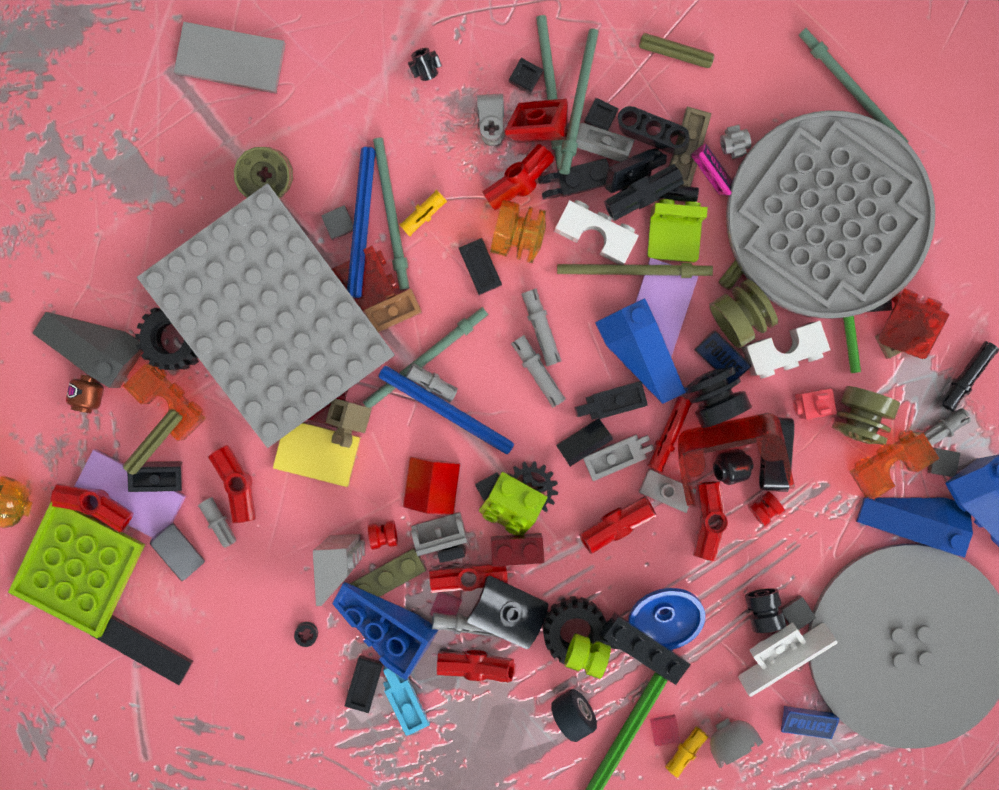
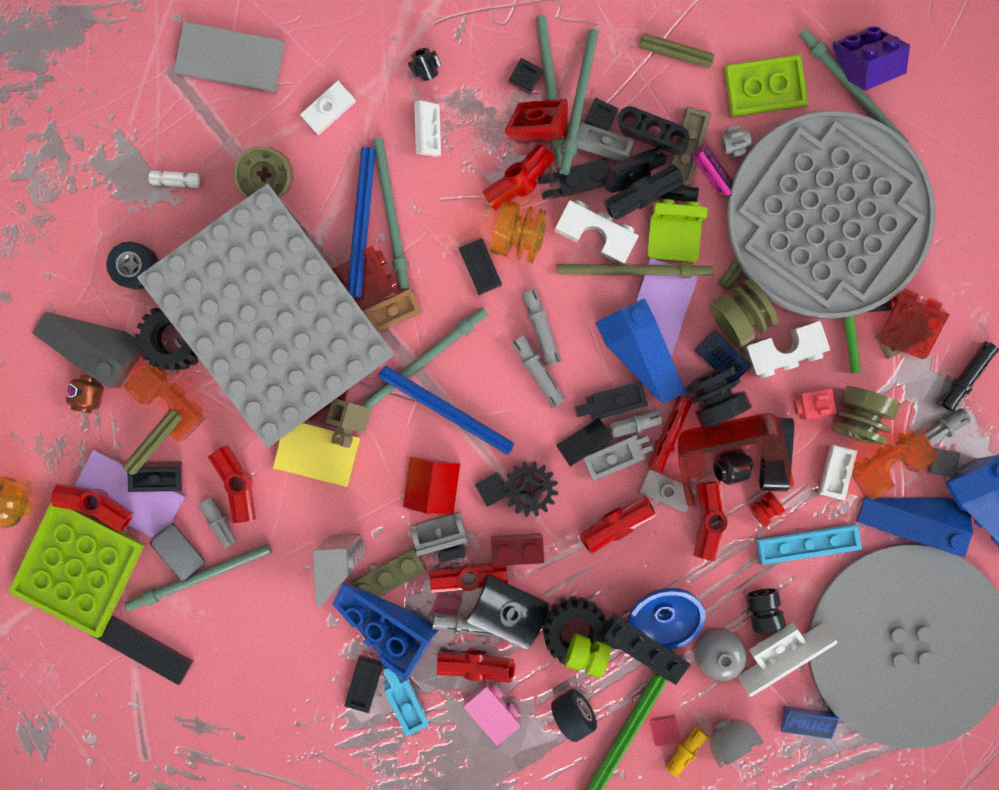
(122, 263): none -> black wheel
(153, 595): none -> sand green bar
(174, 179): none -> white axle
(311, 640): black bush -> none
(328, 108): none -> white plate
(338, 222): dark grey tile -> none
(382, 535): red wheel -> none
(423, 213): yellow pin -> none
(427, 128): none -> white plate
(431, 382): light grey pin -> none
(491, 116): light grey piece -> none
(493, 712): none -> bright pink brick
(513, 505): lime bracket -> none
(635, 424): none -> light grey axle
(720, 654): none -> light grey cylinder
(765, 86): none -> lime tile
(798, 612): dark grey tile -> none
(808, 544): none -> medium azure tile
(837, 472): none -> white plate
(872, 57): none -> dark purple slope

